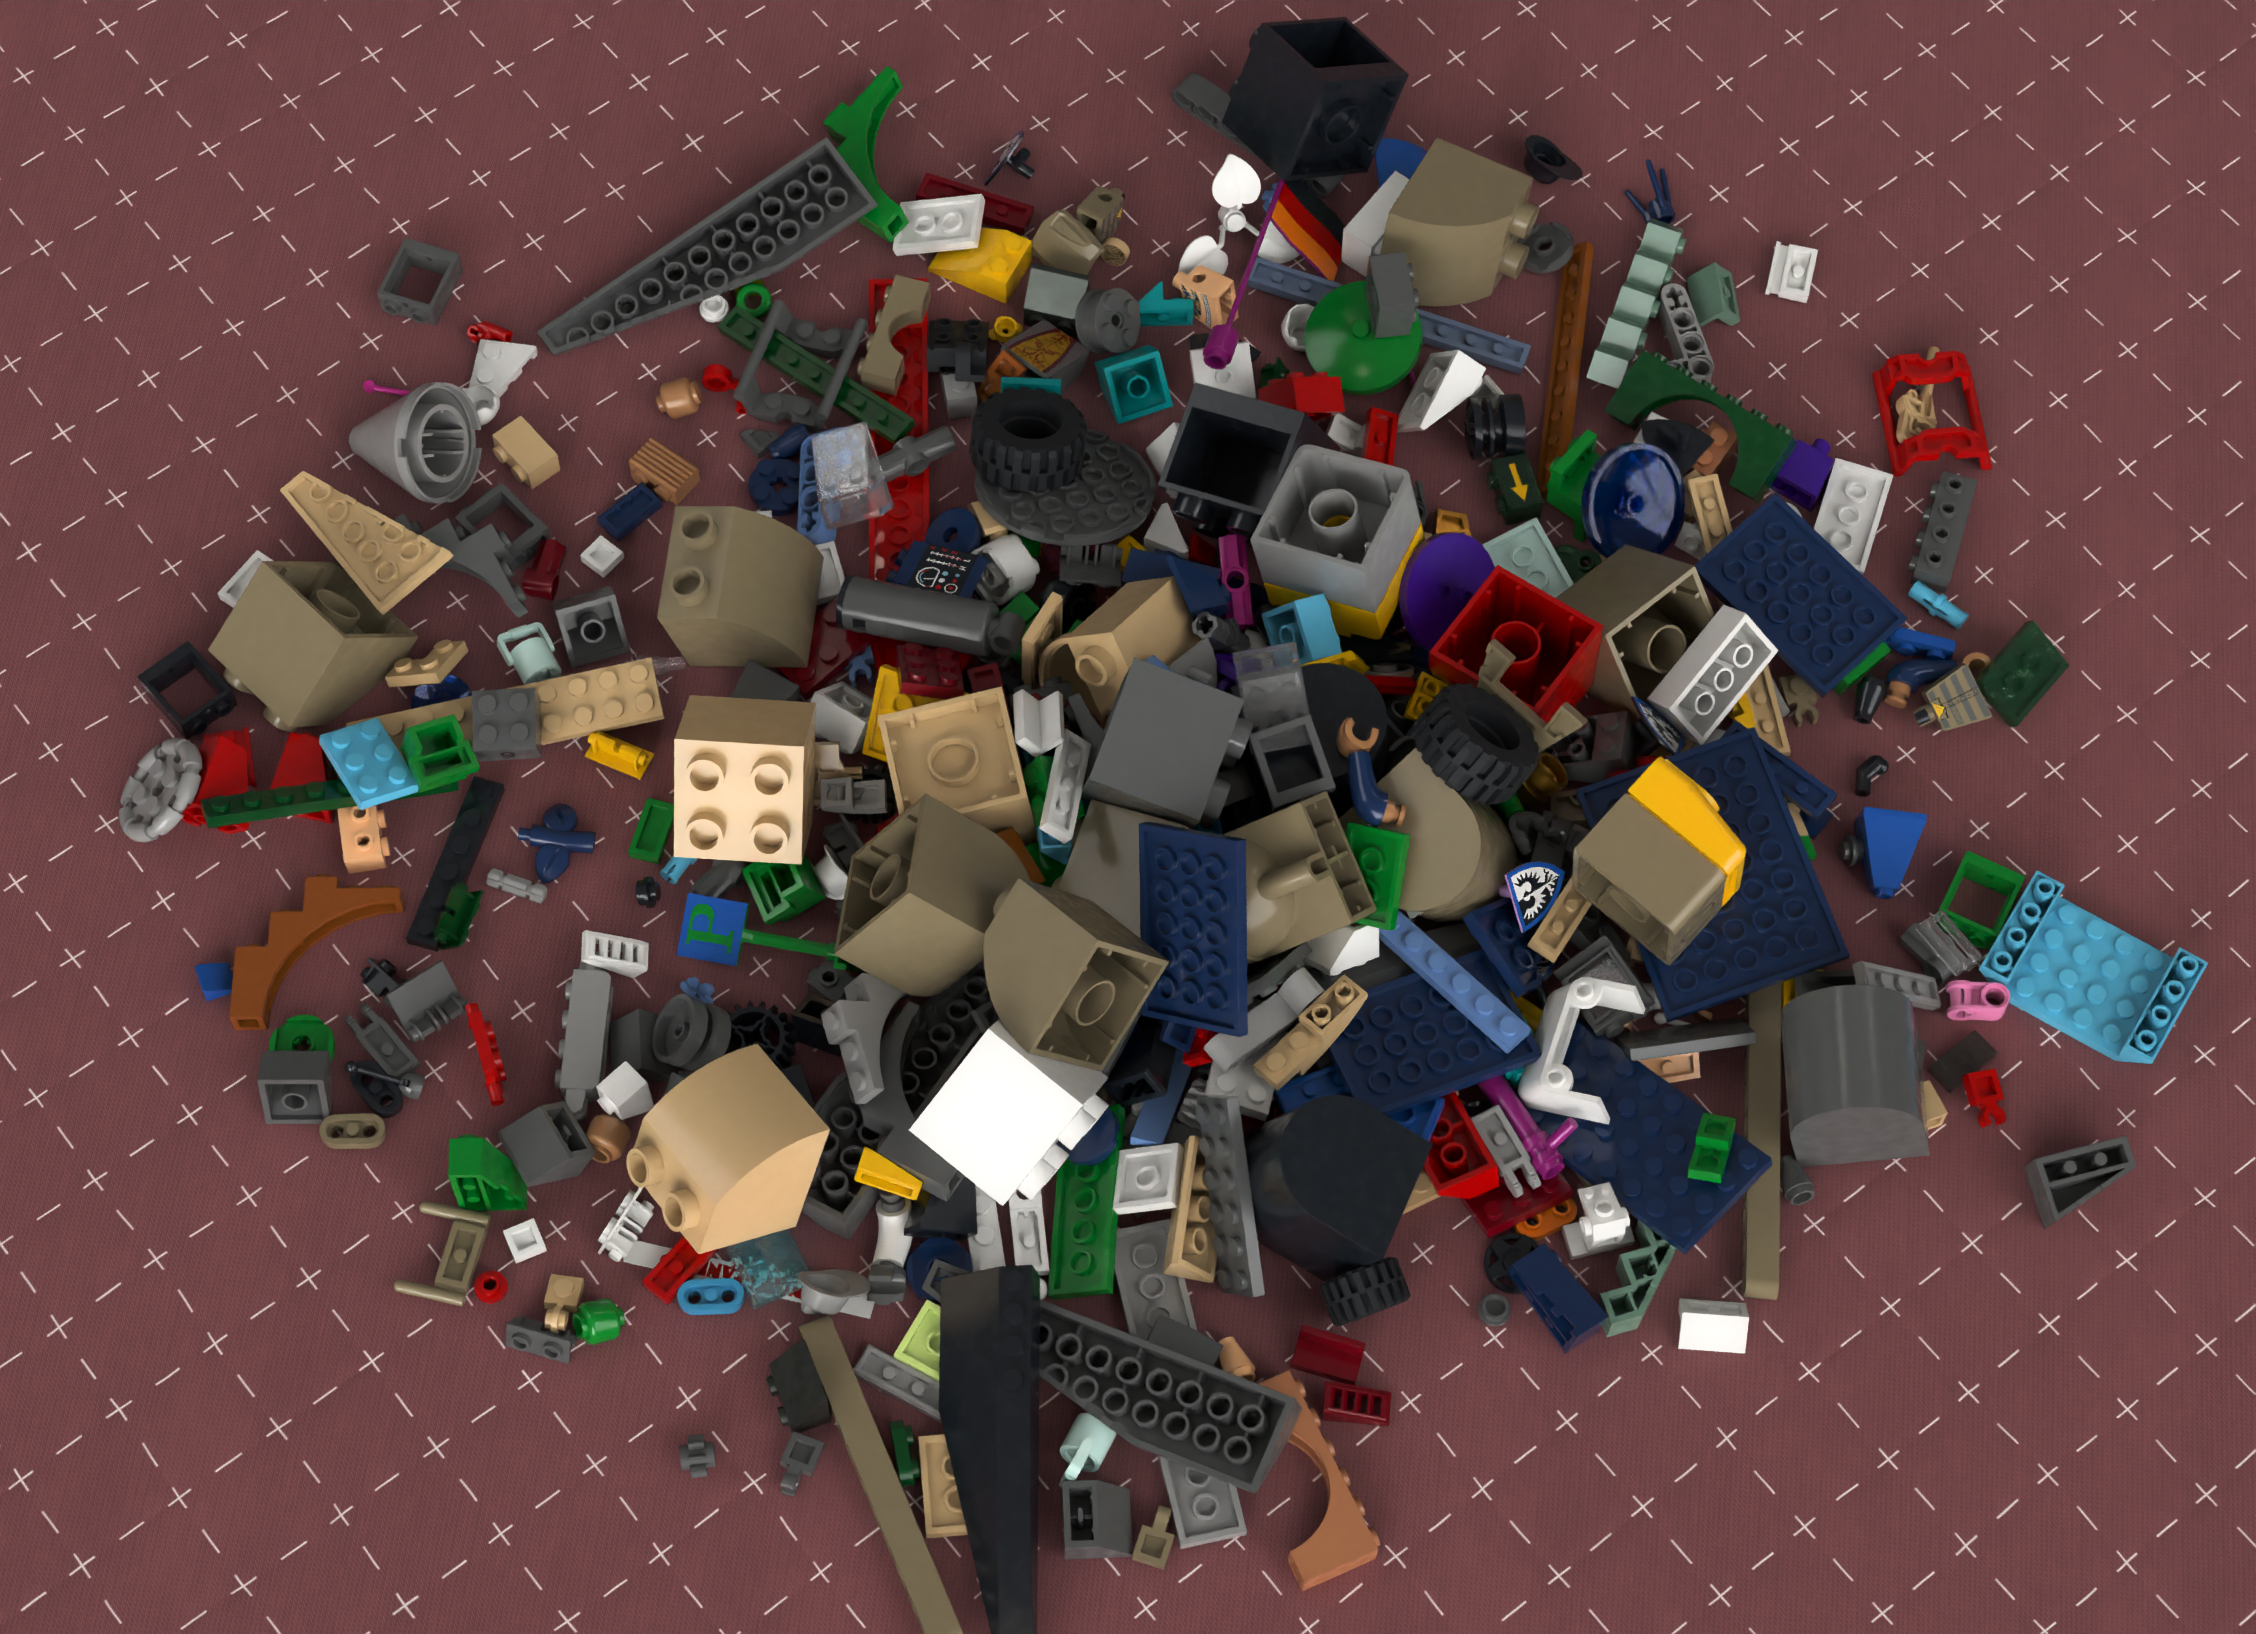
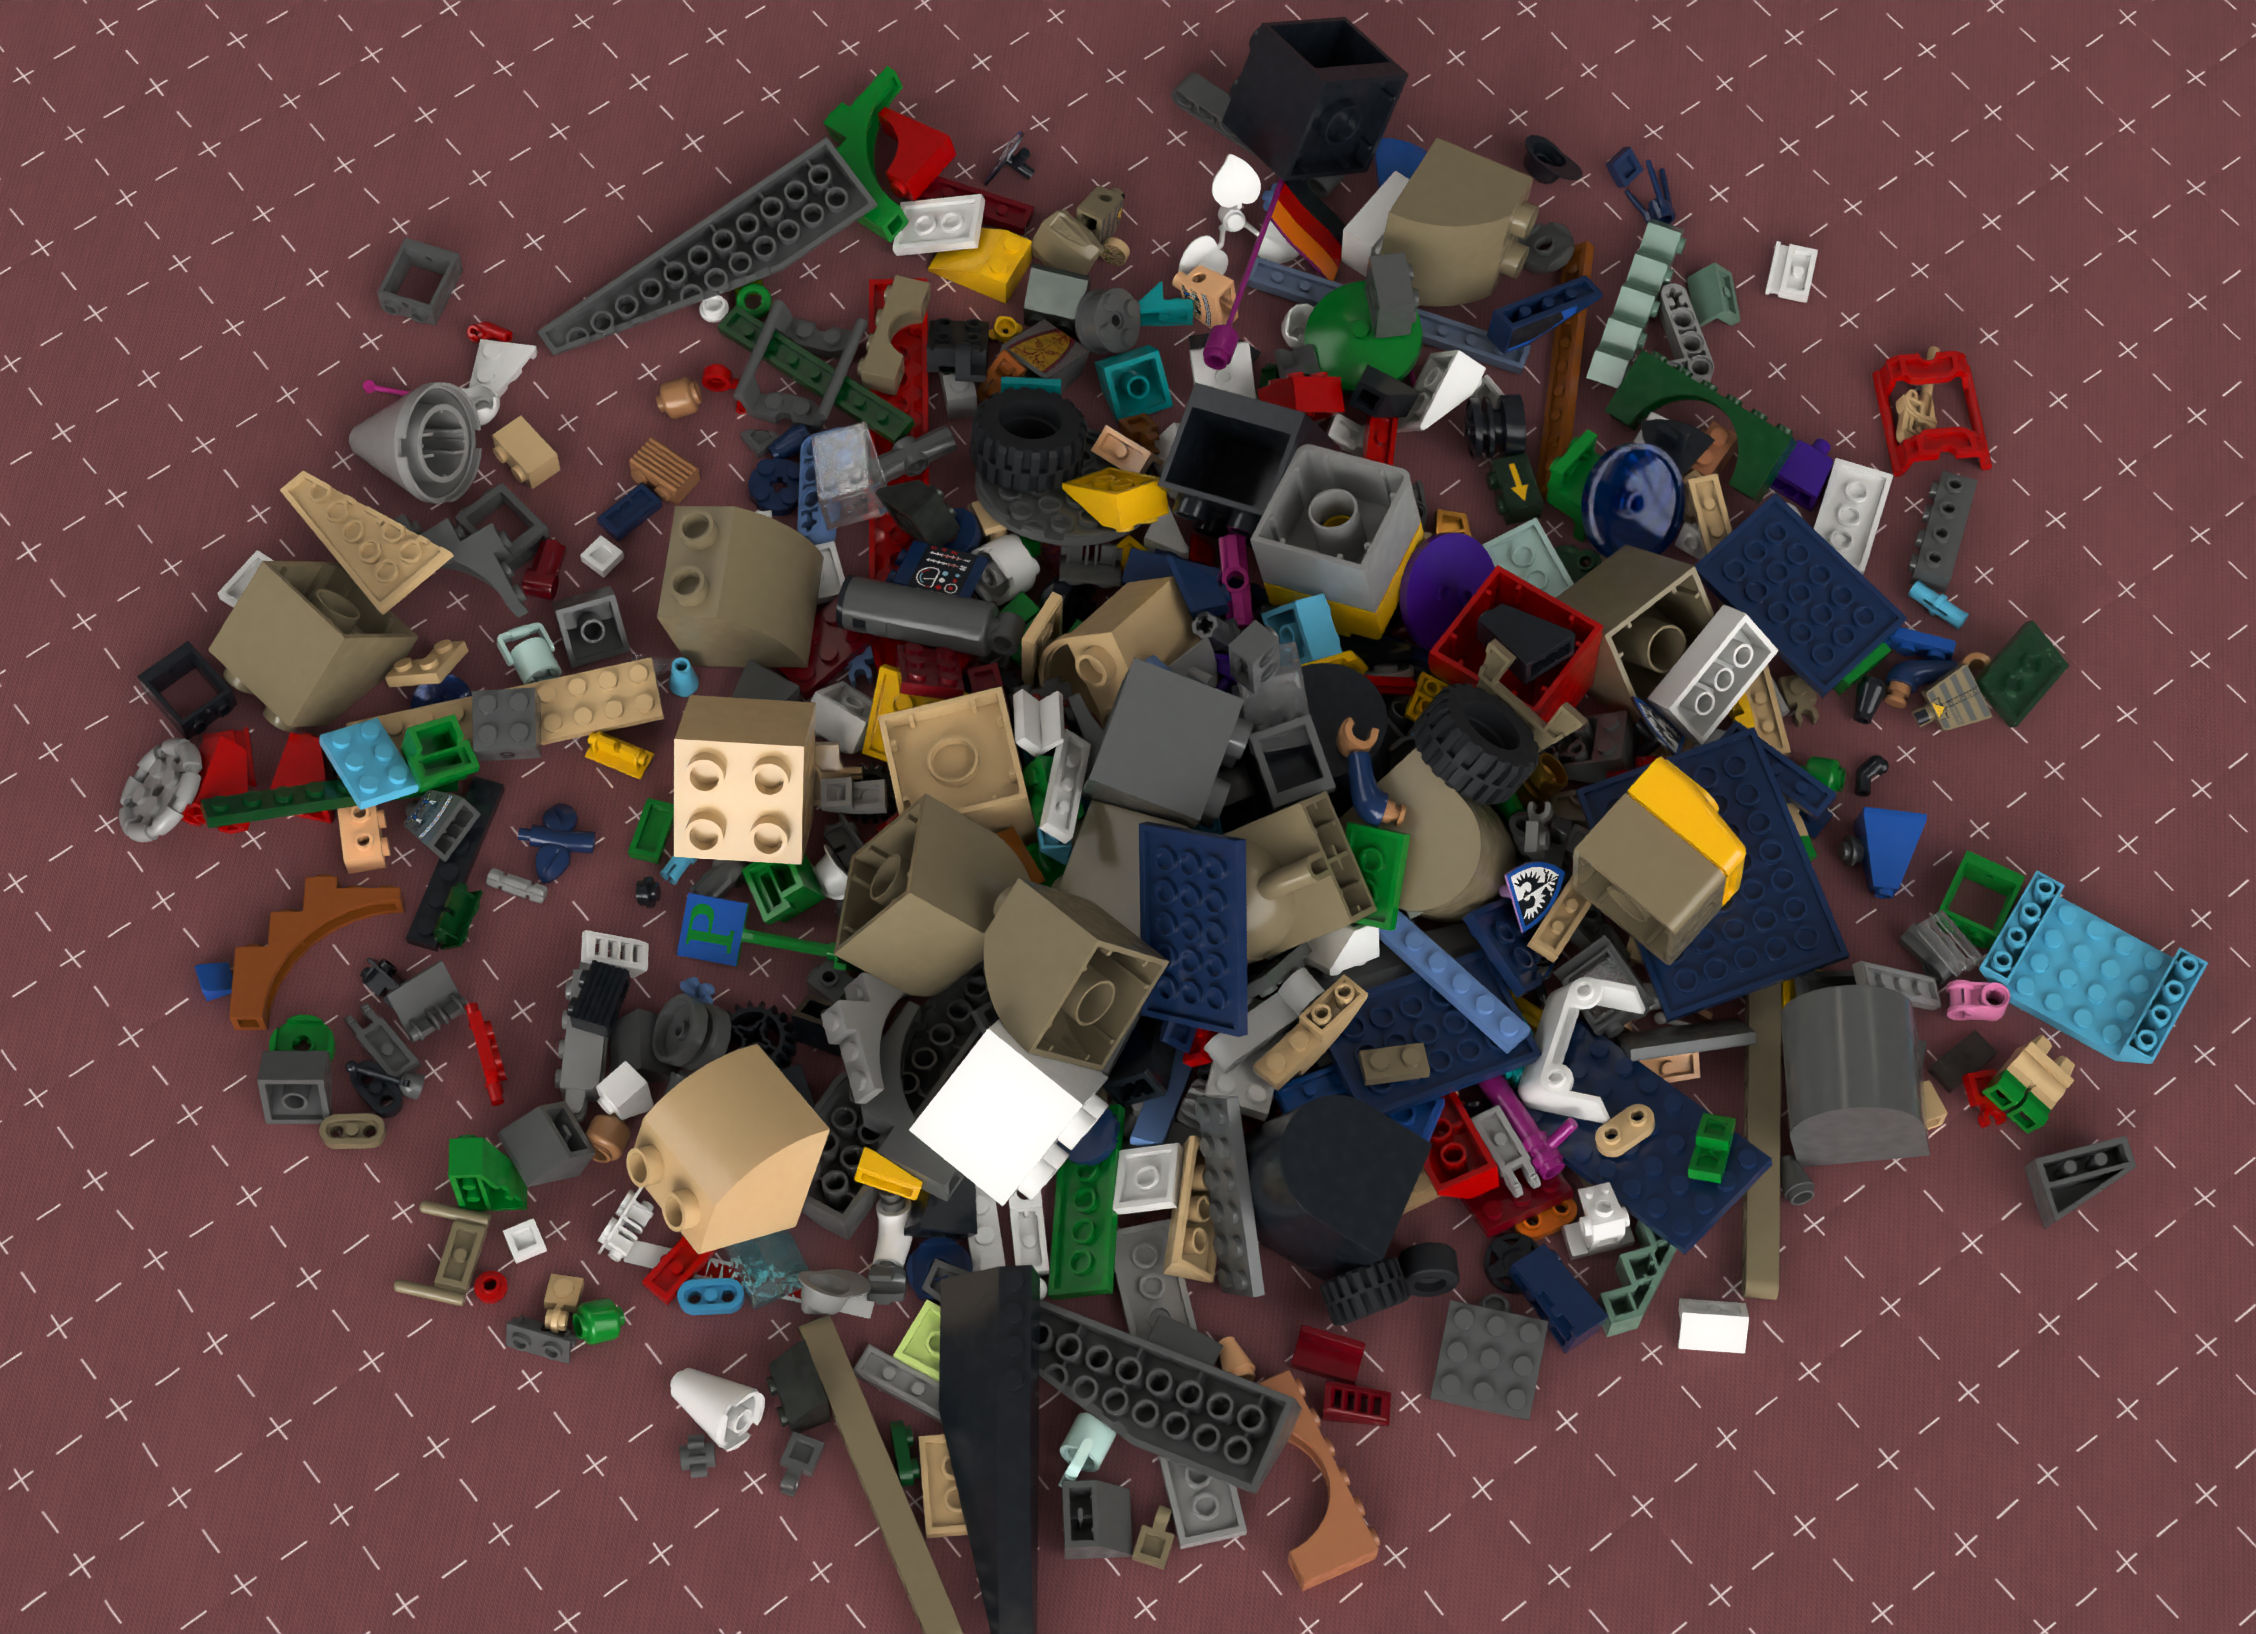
(440, 821): none -> dark grey torso
(599, 999): none -> black brick
(683, 679): none -> medium azure cone
(718, 1406): none -> white cone
(919, 155): none -> red arch
(920, 511): none -> pearl dark grey slope
(1119, 497): none -> yellow slope
(1124, 452): none -> light nougat panel
(1141, 430): none -> dark orange plate
(1254, 656): none -> dark grey brick
(1298, 360): none -> dark grey panel
(1382, 395): none -> black slope
(1394, 1064): none -> dark tan plate
(1429, 1269): none -> black tyre
(1489, 1360): none -> dark grey plate
(1532, 640): none -> black slope
(1534, 316): none -> dark blue slope
(1536, 836): none -> light grey plate
(1624, 167): none -> dark blue plate
(1627, 1130): none -> tan plate
(1826, 771): none -> green head
(2030, 1084): none -> hips

